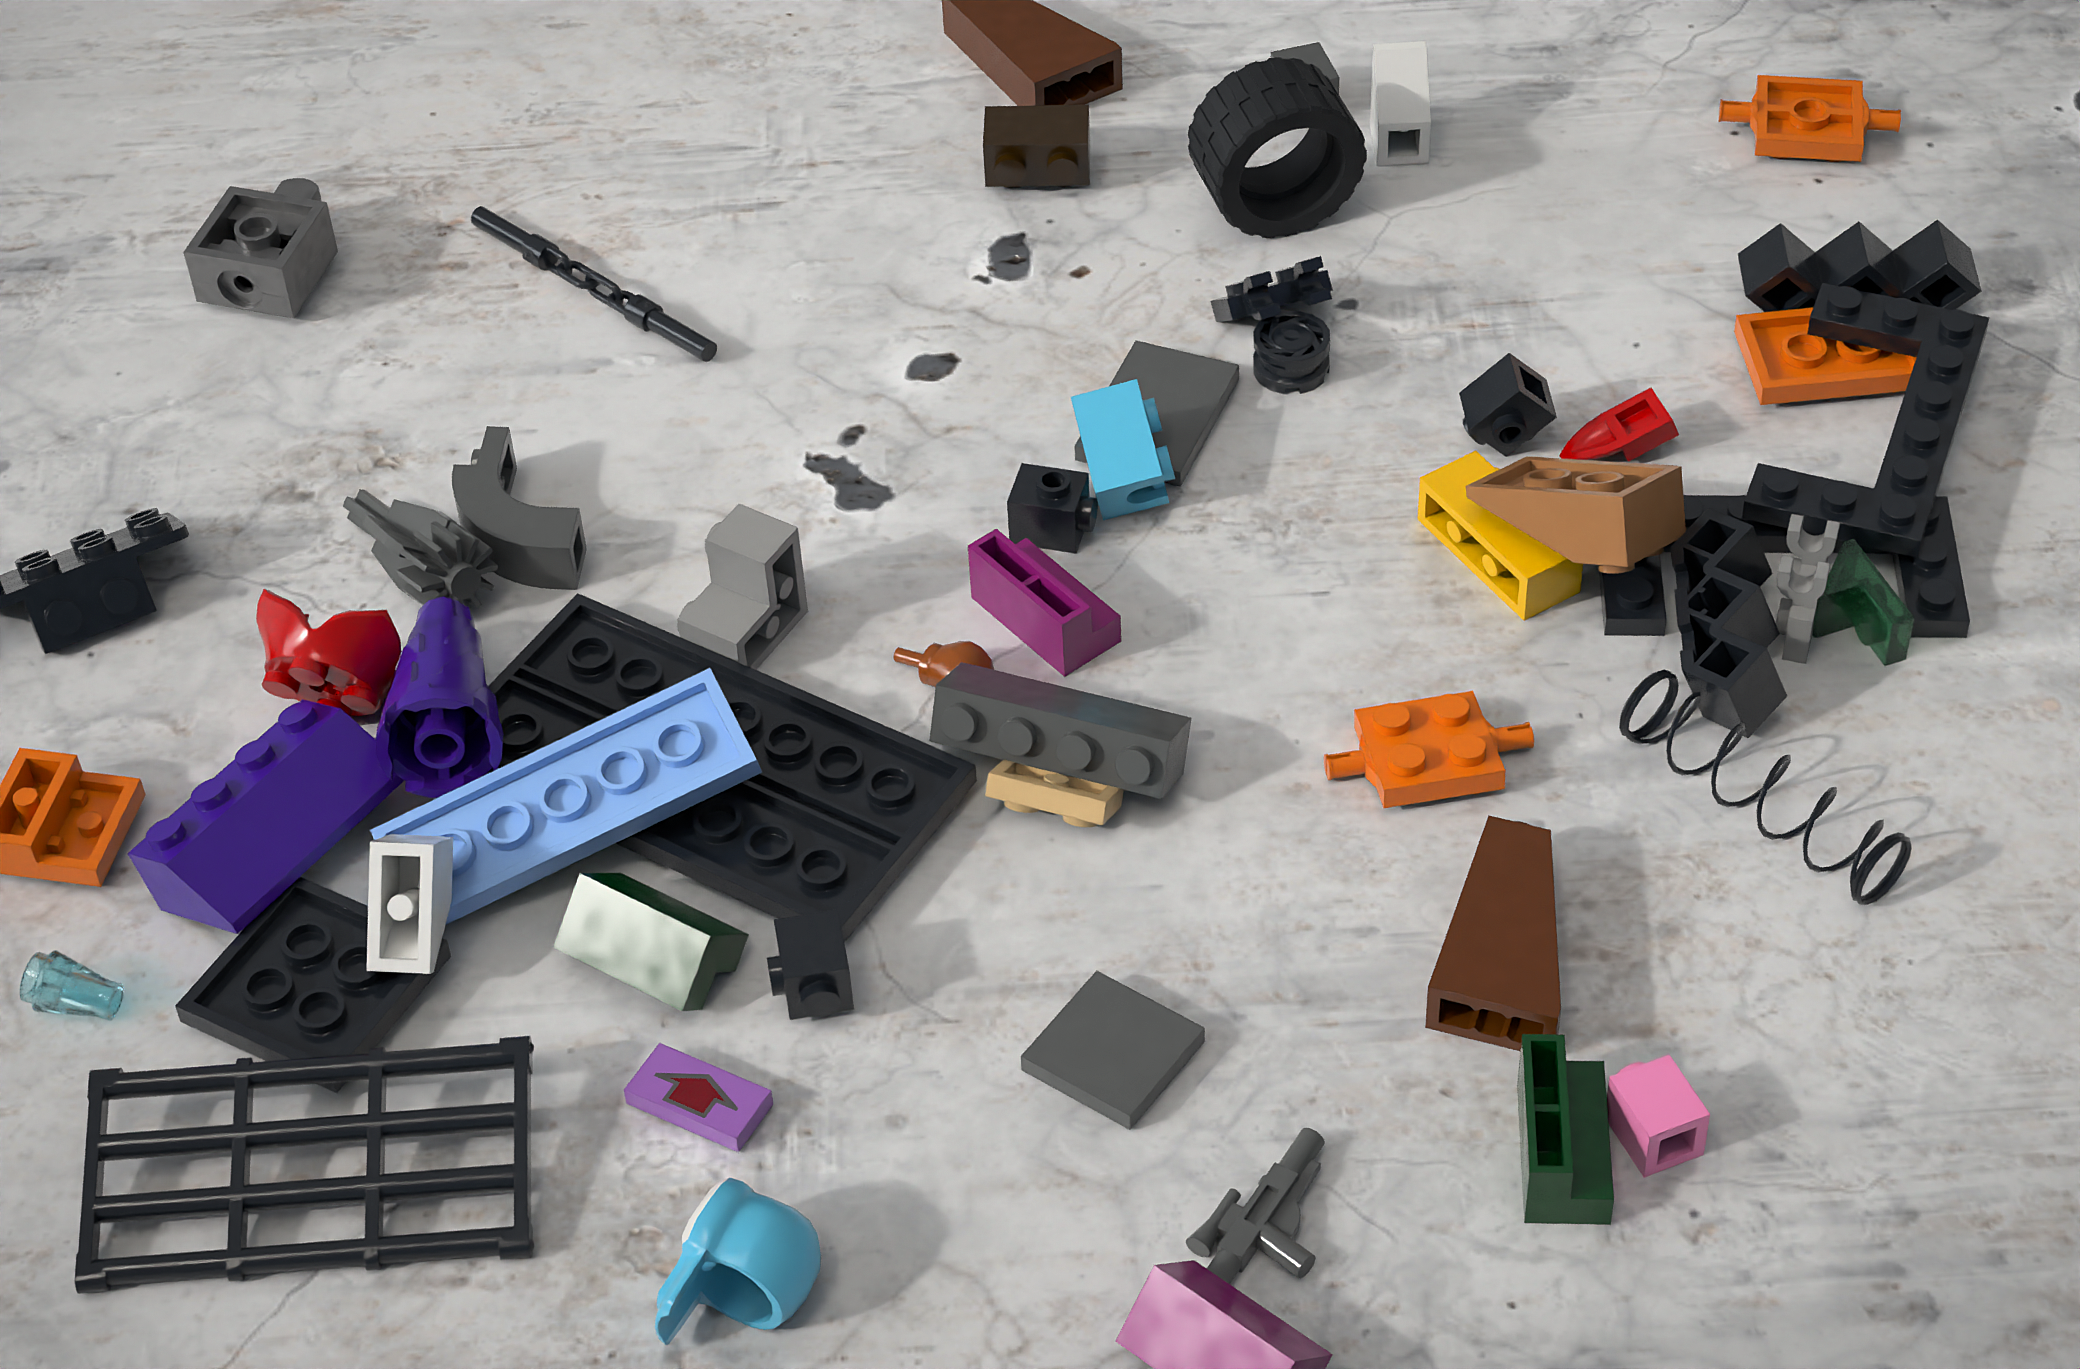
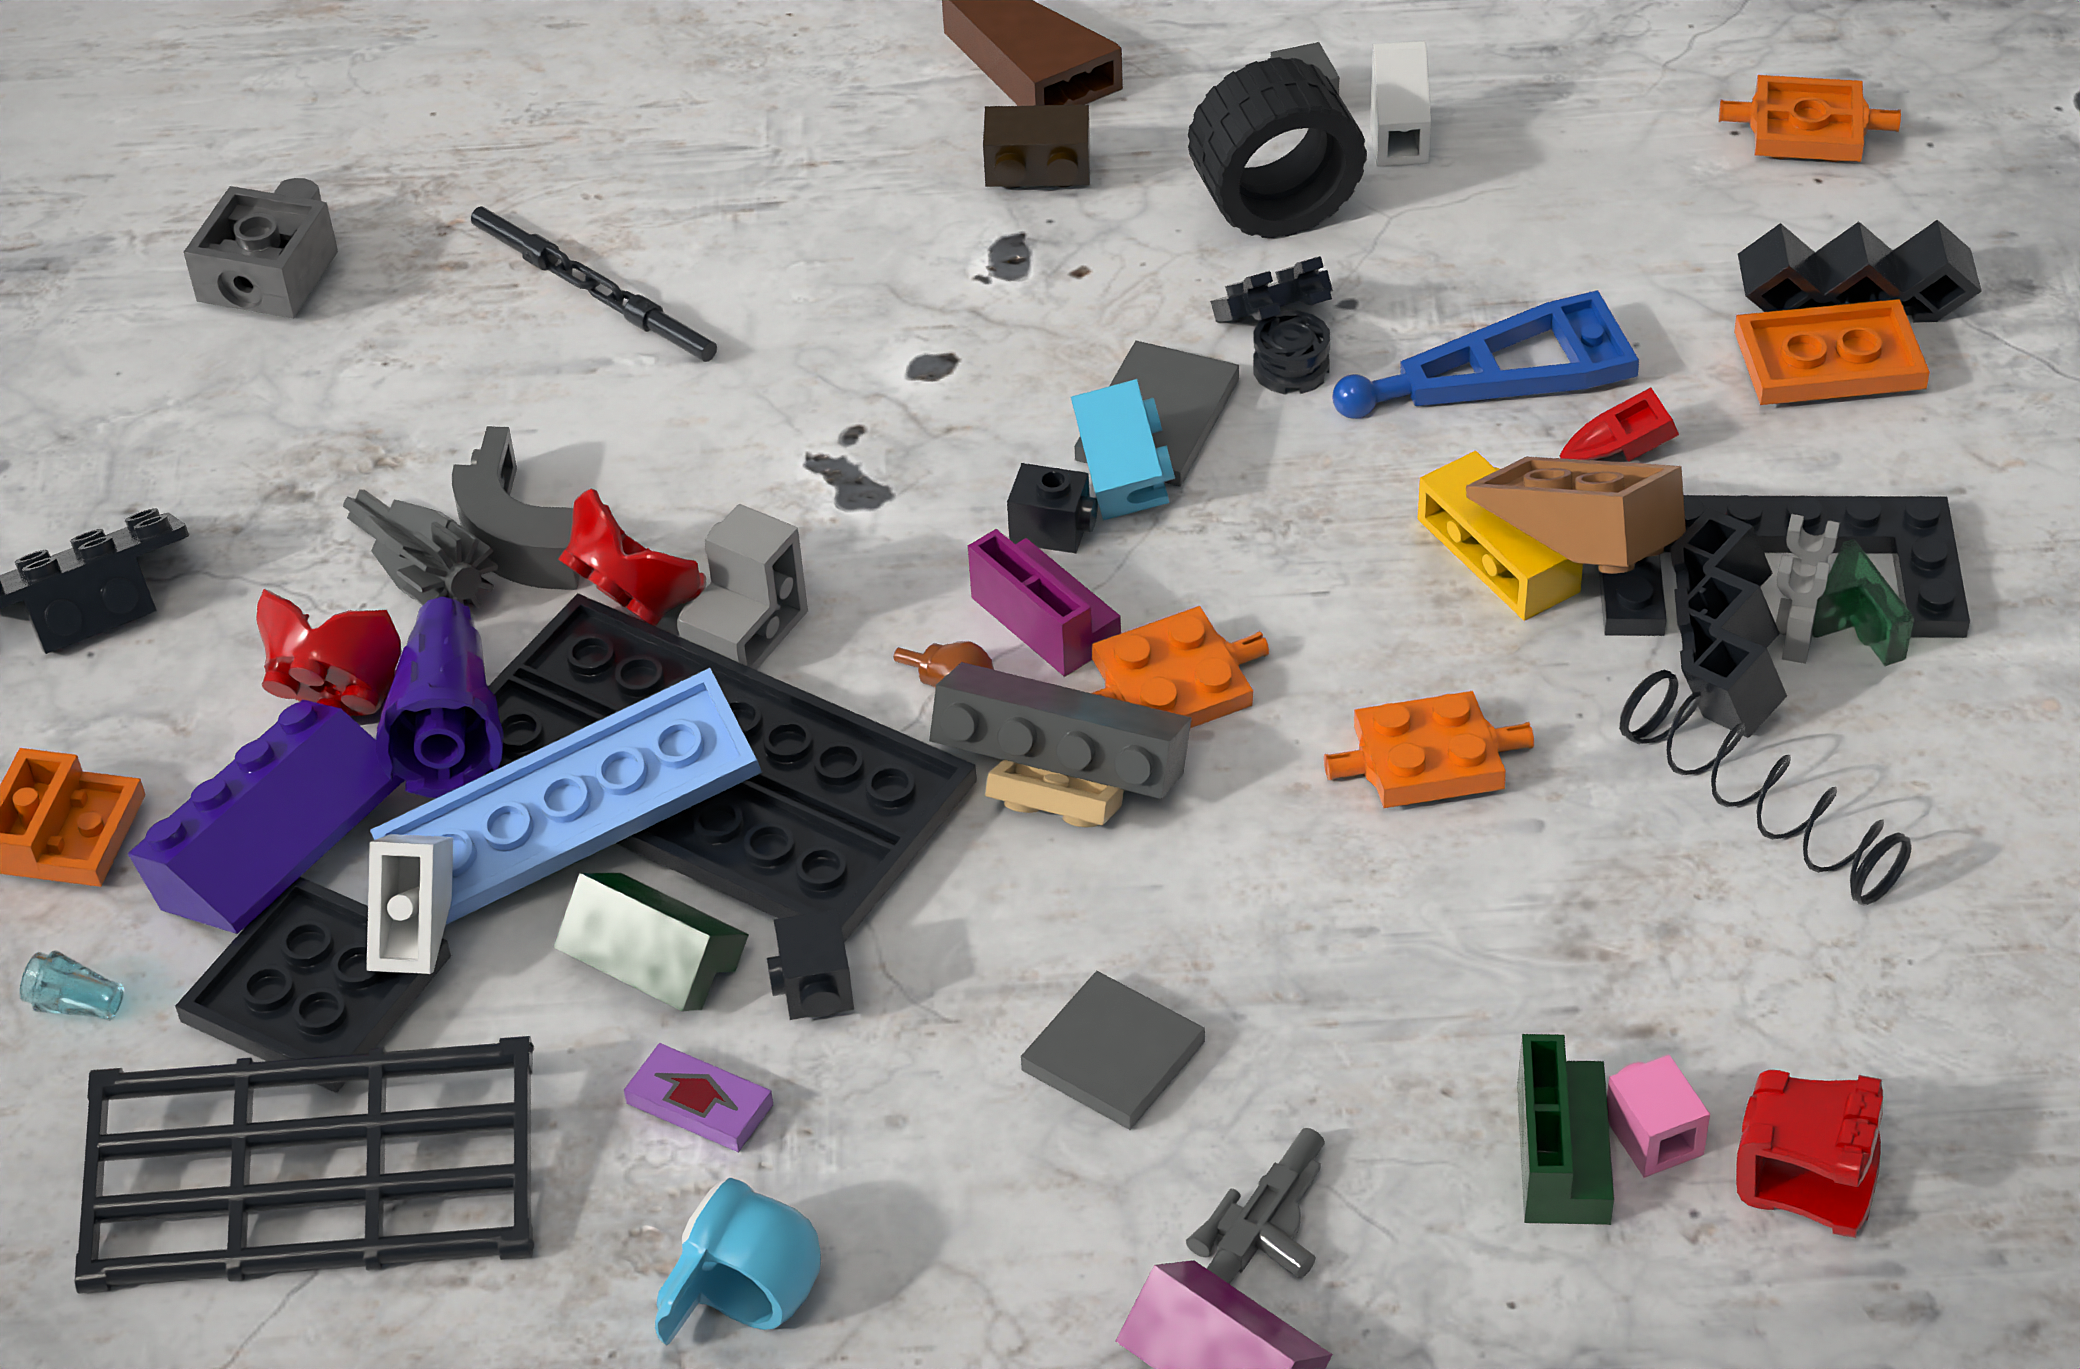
(625, 567): none -> red brick
(1179, 667): none -> orange plate
(1501, 947): reddish brown slope -> none
(1507, 405): black brick -> none
(1579, 322): none -> blue plate
(1812, 1148): none -> red piece
(1900, 505): black plate -> none

